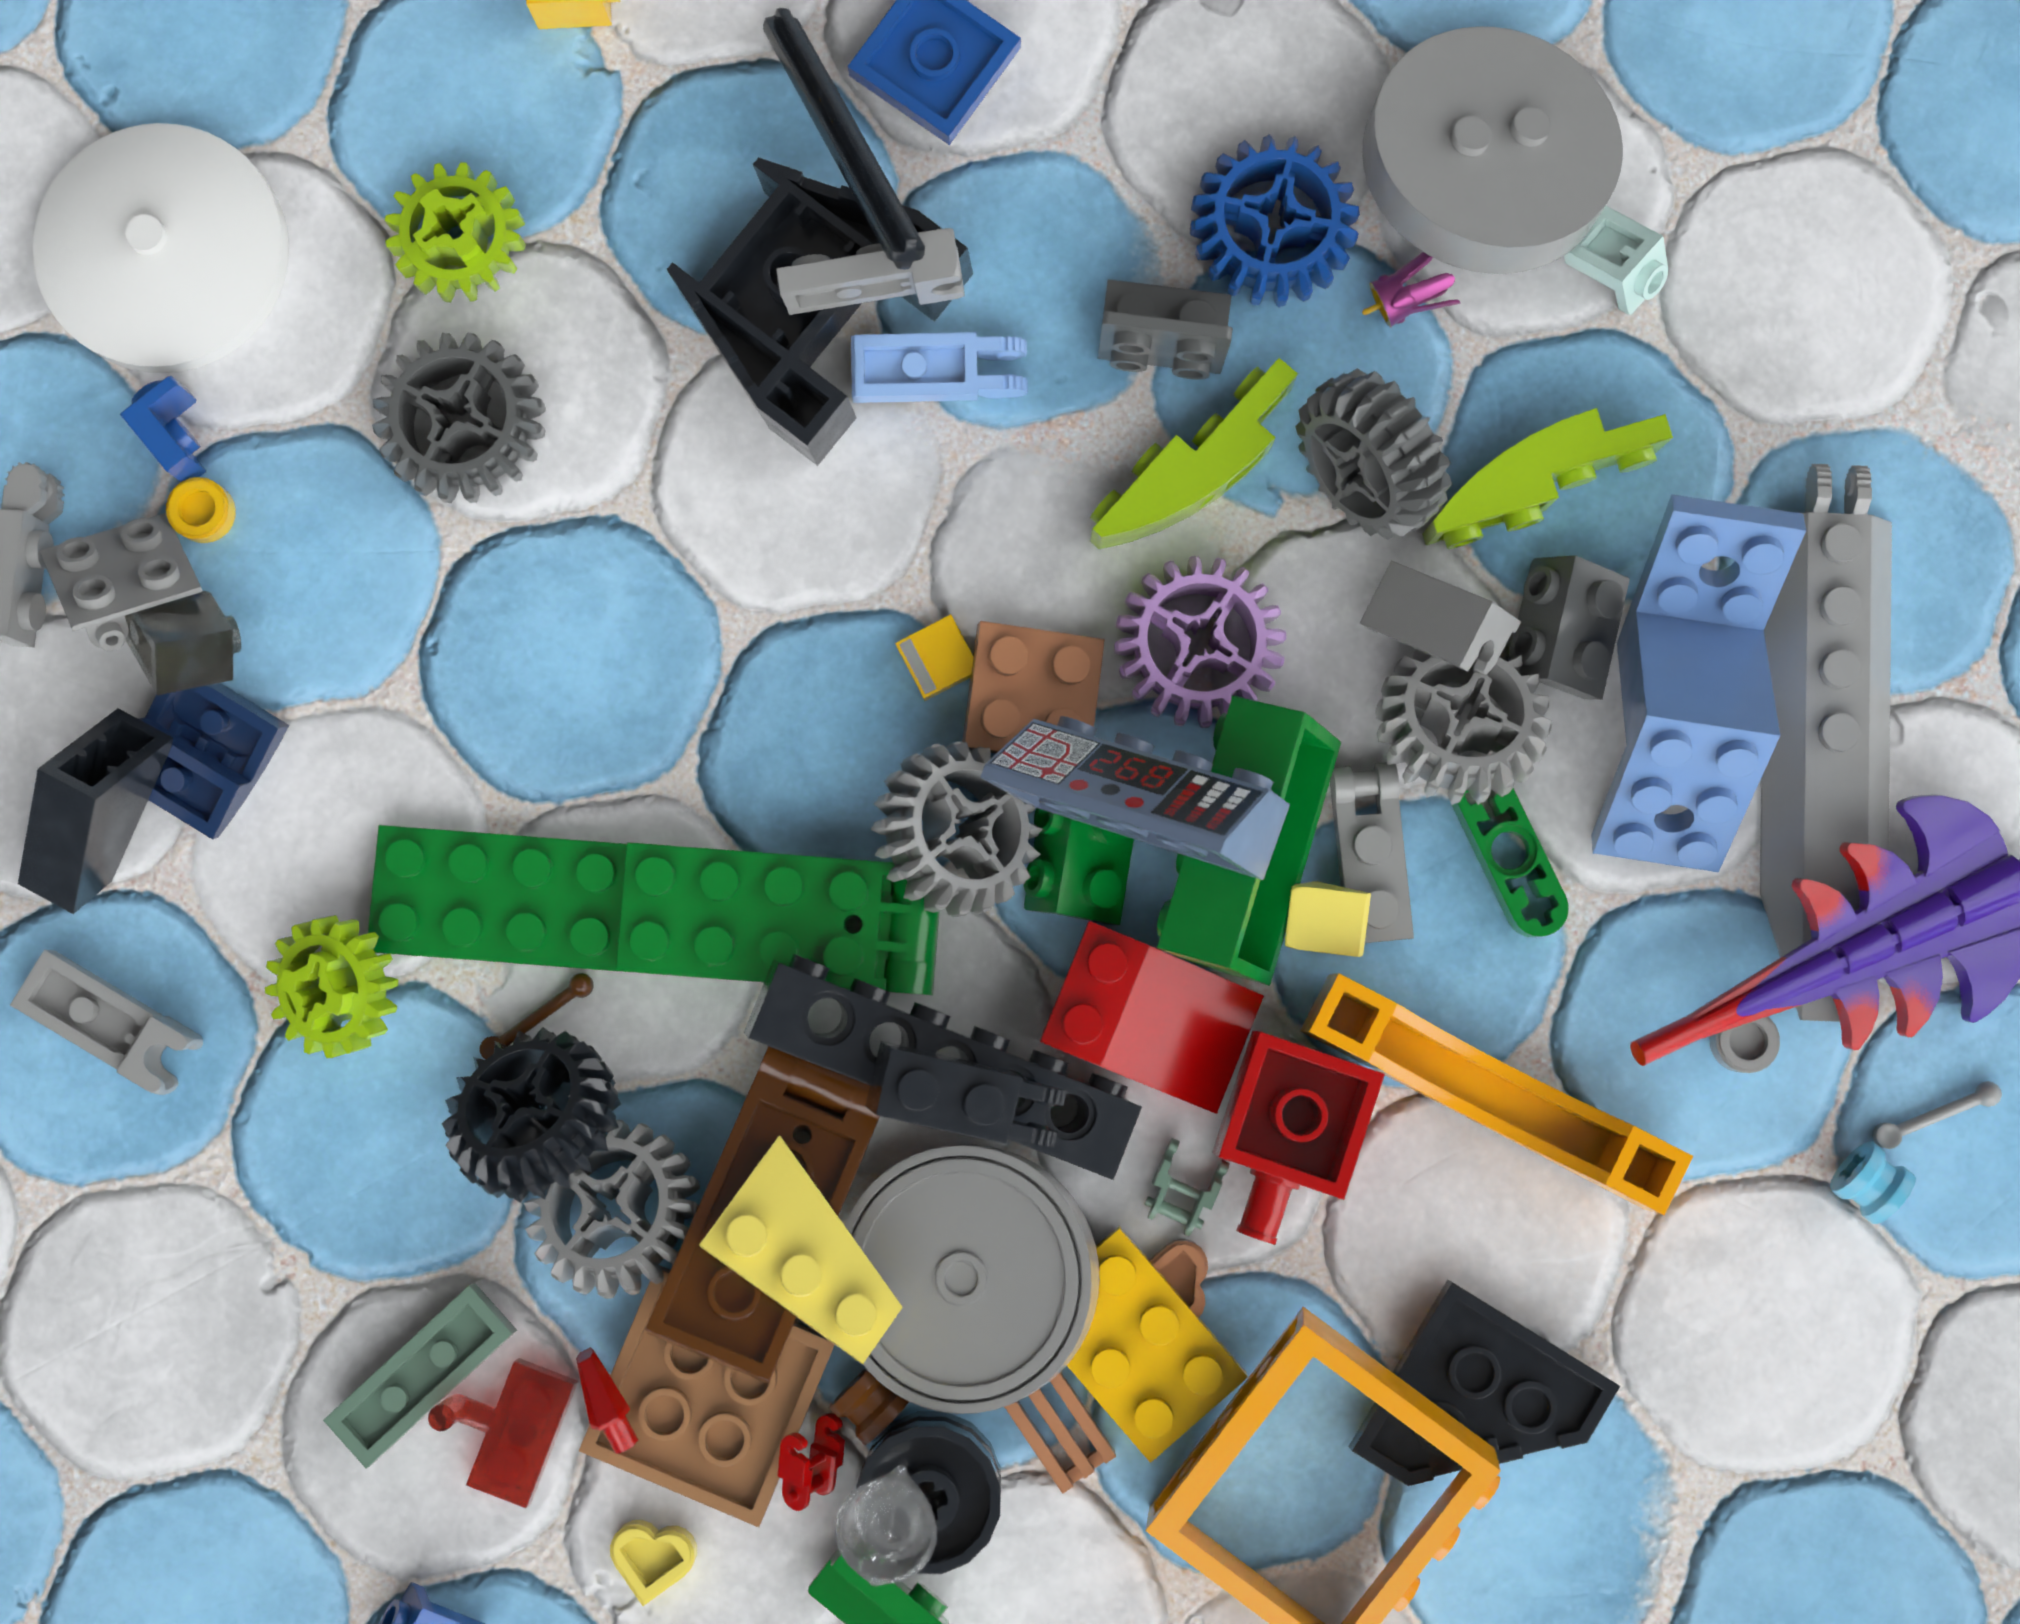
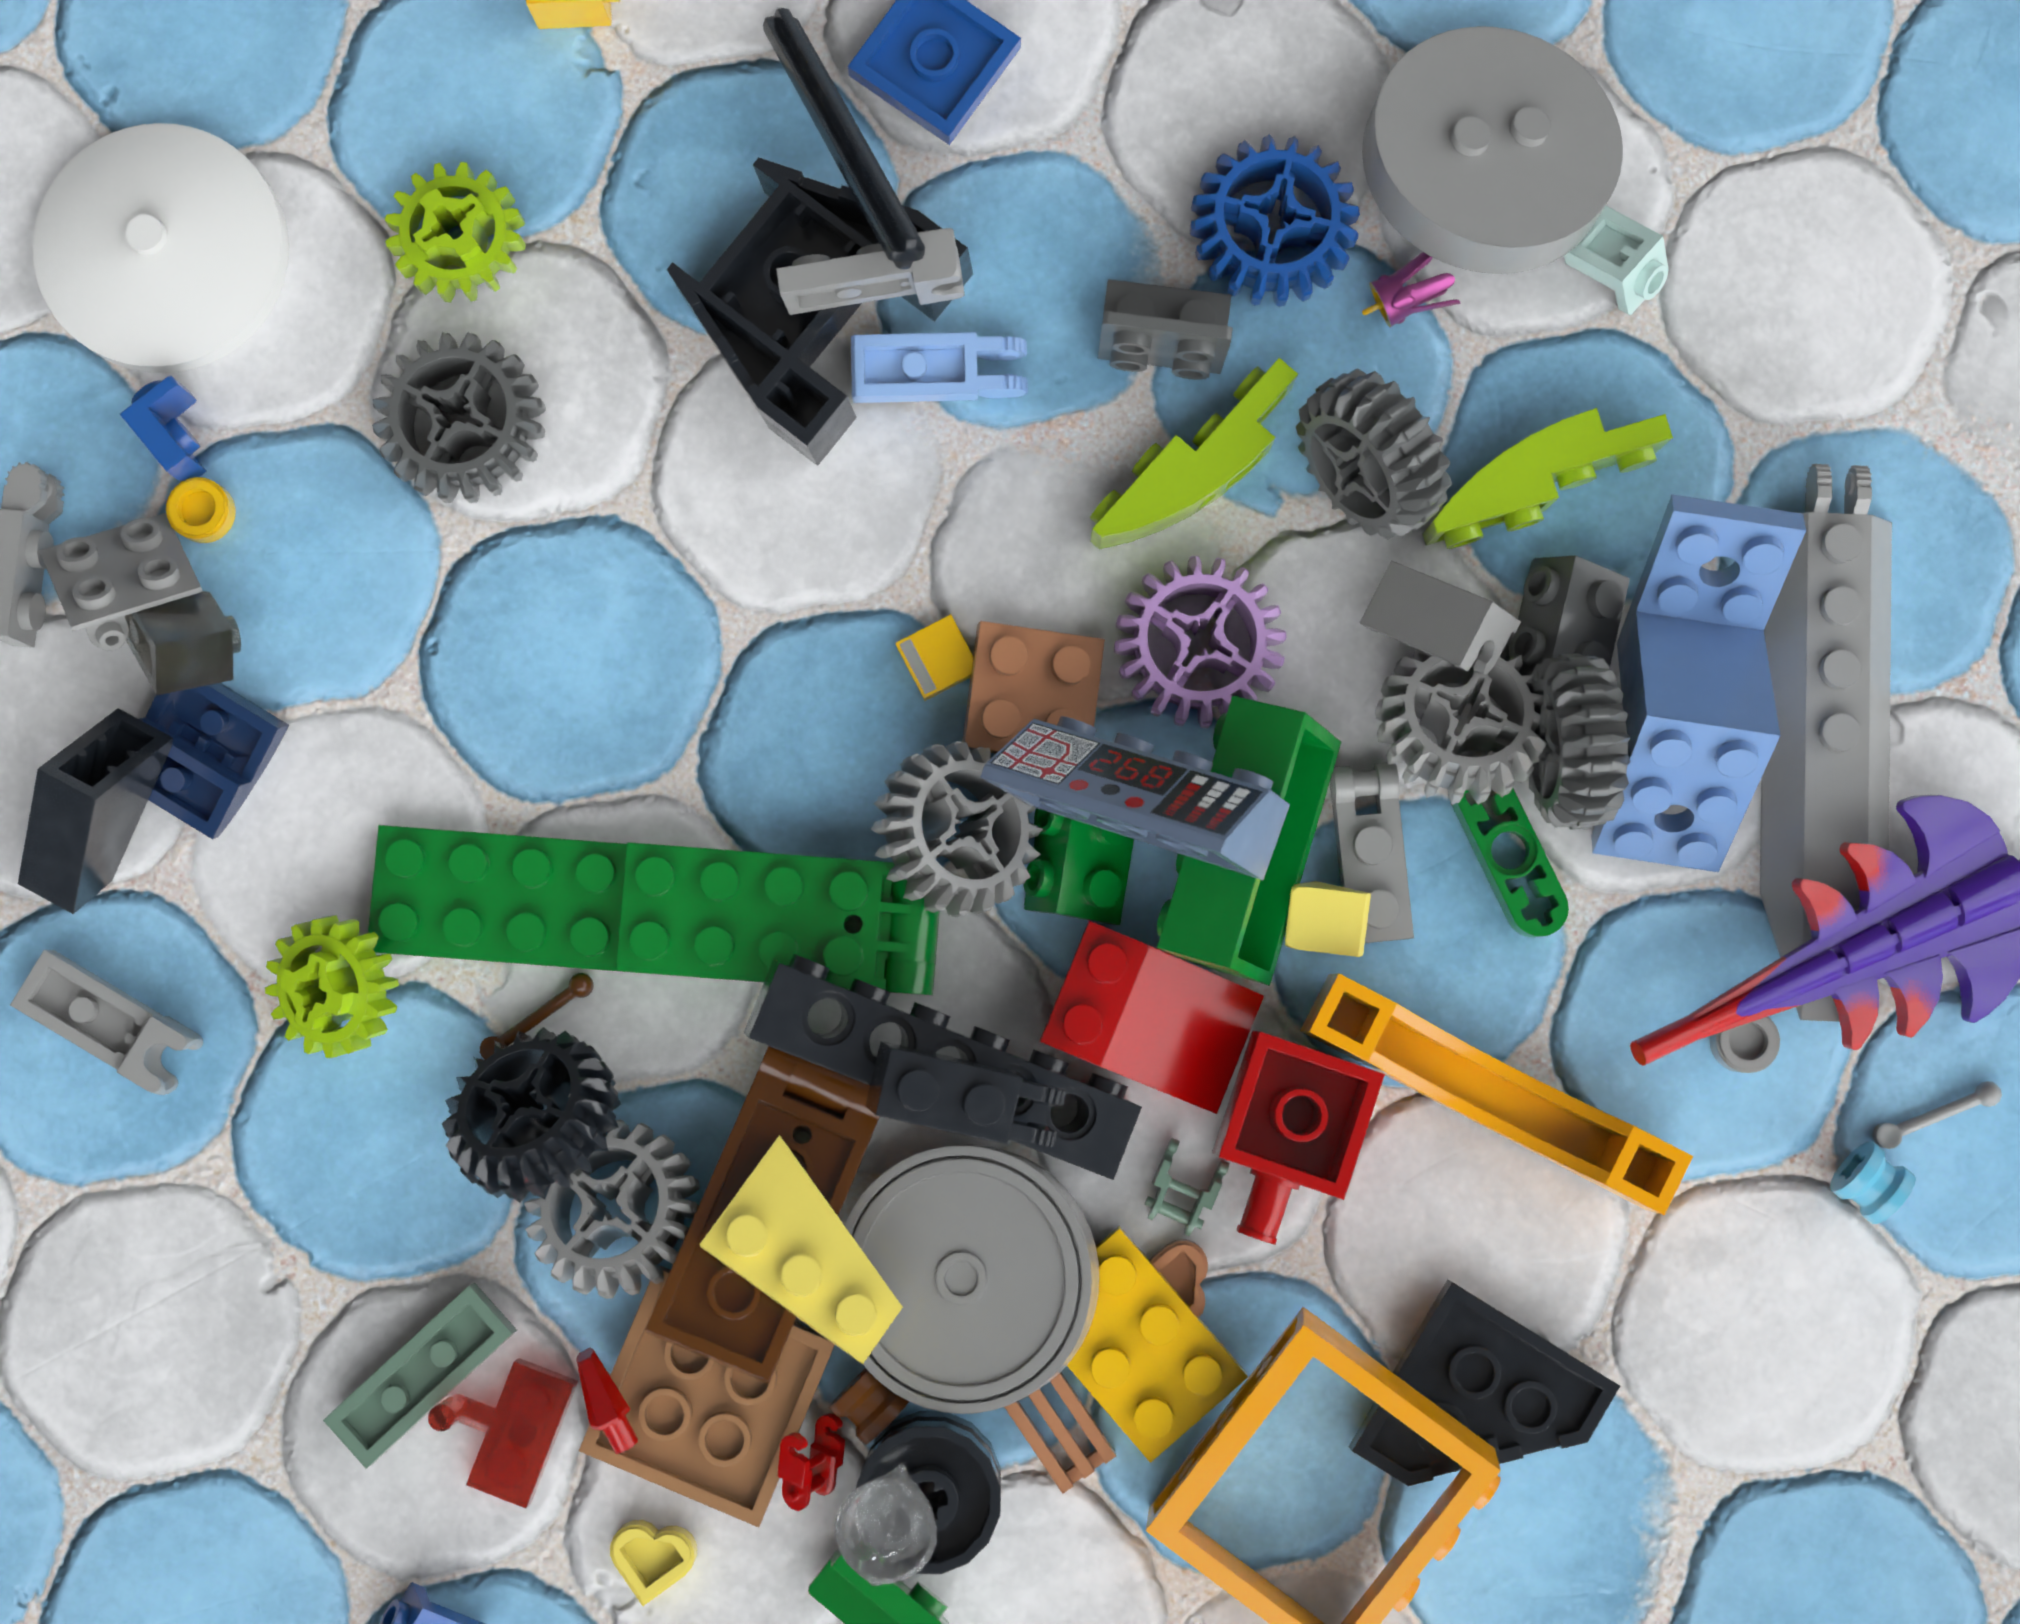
(1586, 742): none -> dark grey gear

